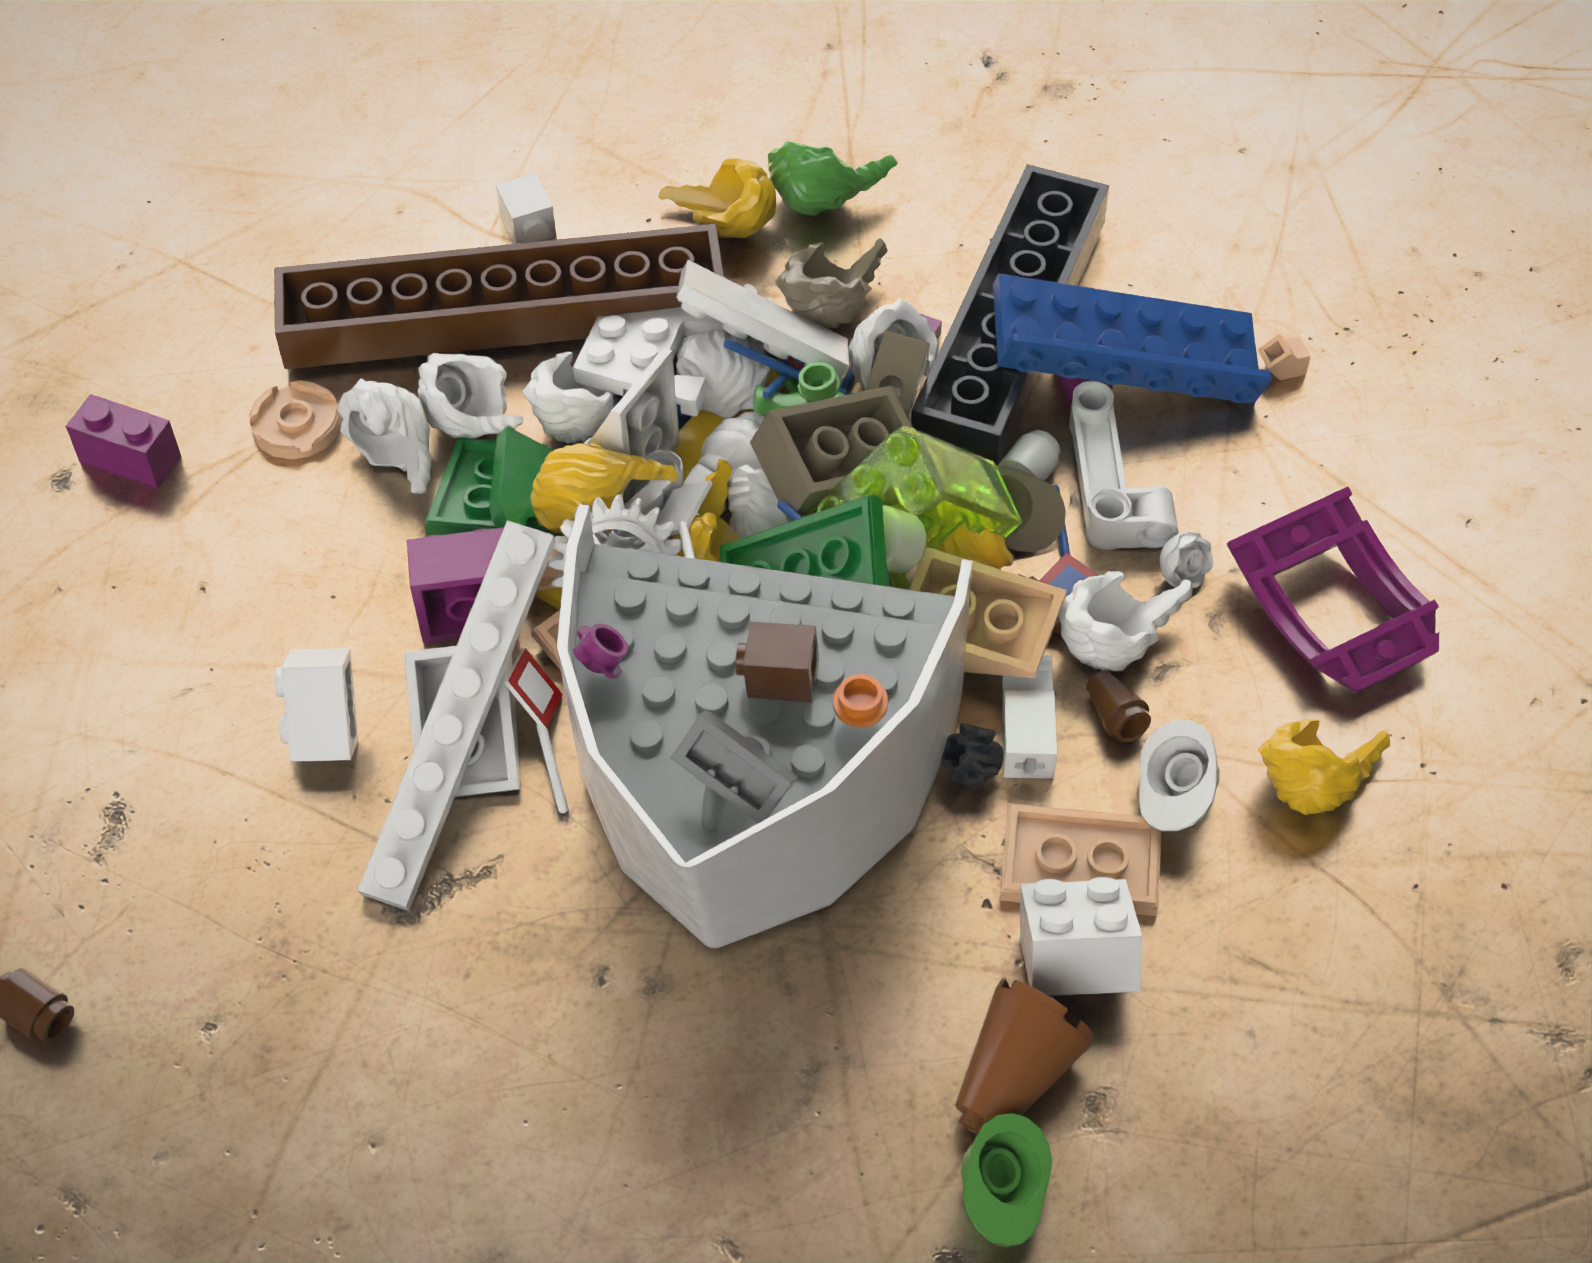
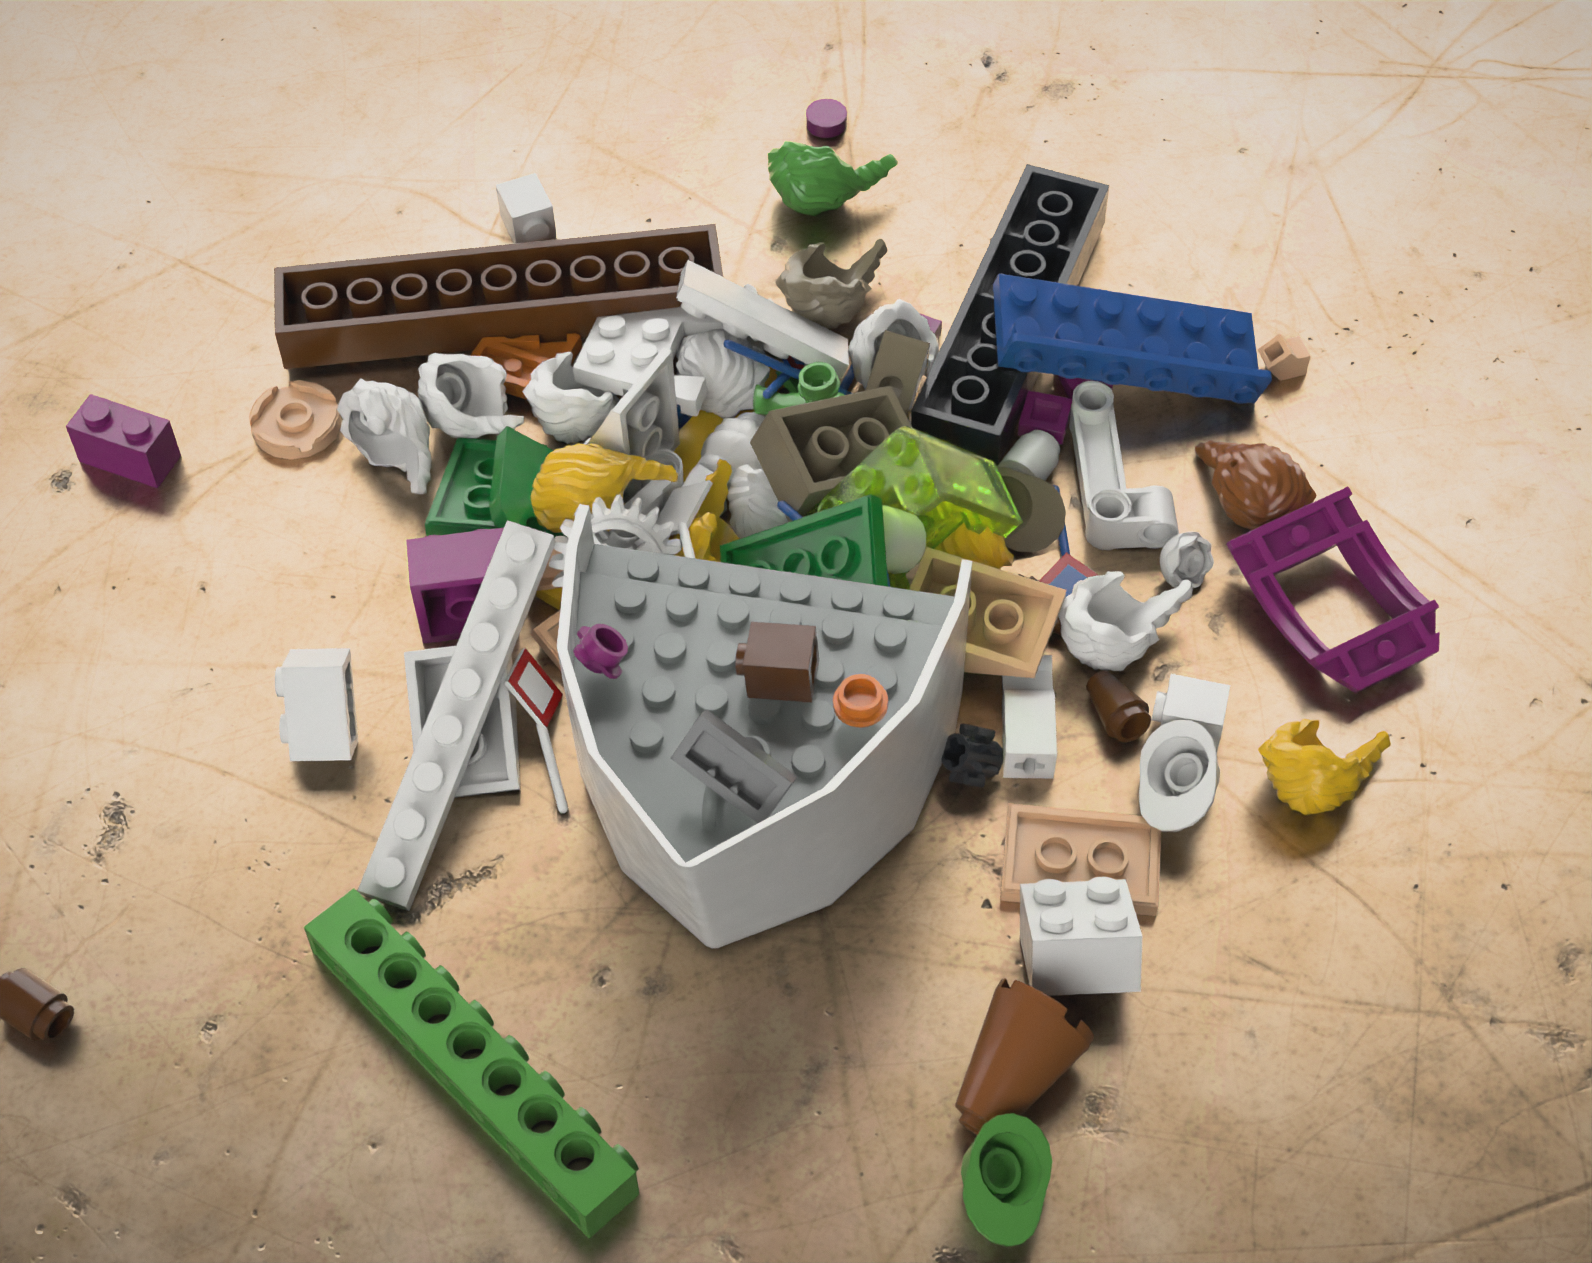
(523, 355): none -> orange wing
(586, 1195): none -> bright green brick
(737, 199): yellow hair -> none
(826, 118): none -> tile
(1046, 414): none -> magenta plate
(1195, 701): none -> white brick
(1255, 481): none -> dark orange hair

